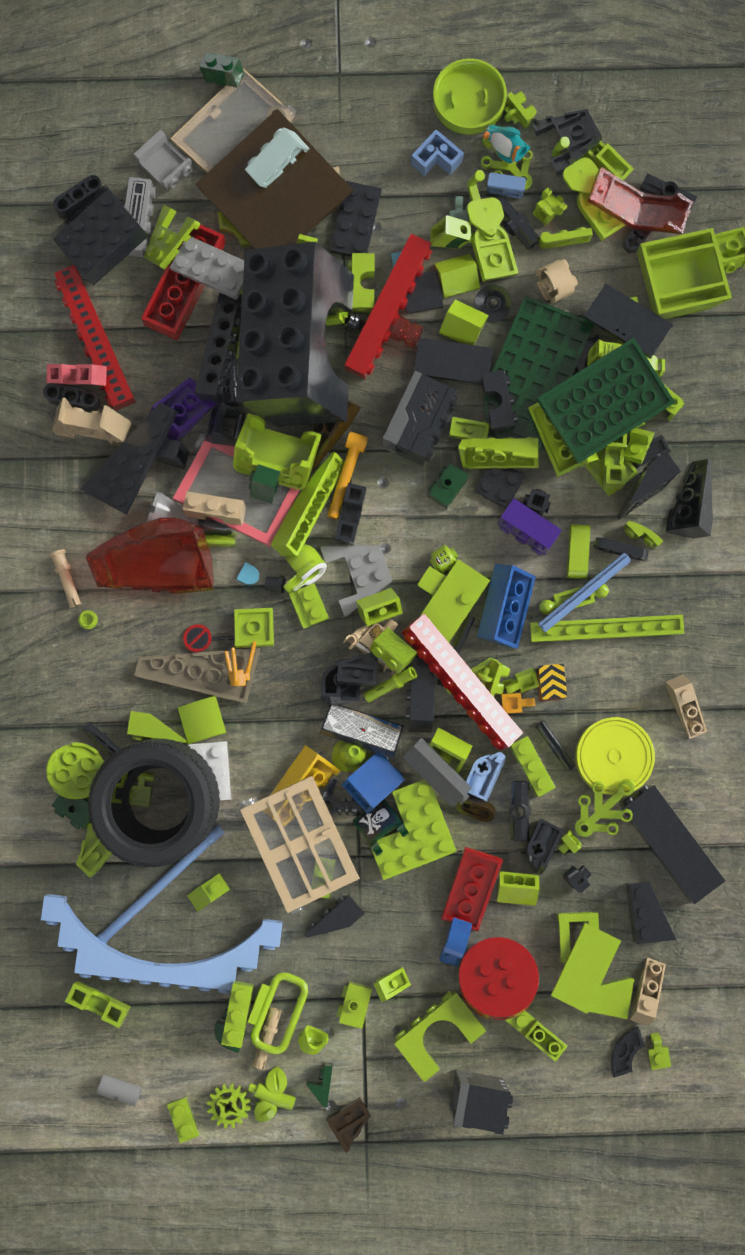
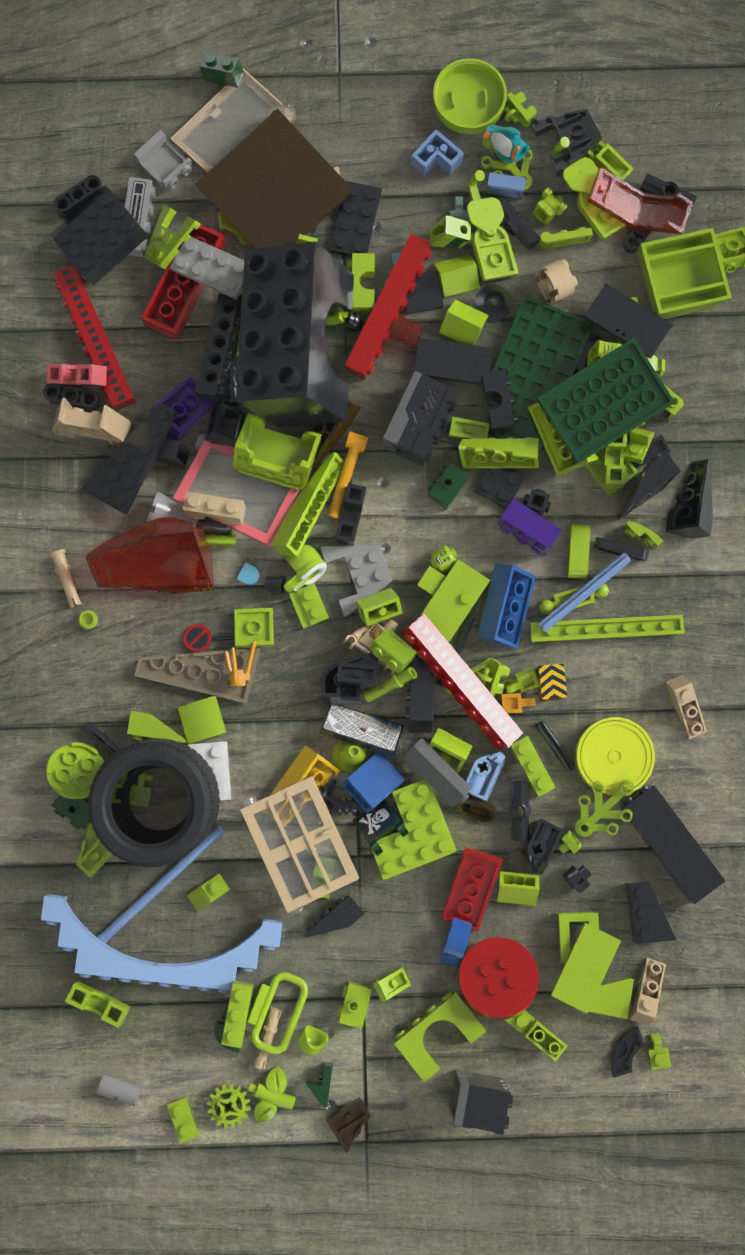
(264, 483): dark green brick -> none
(275, 156): light aqua wedge -> none

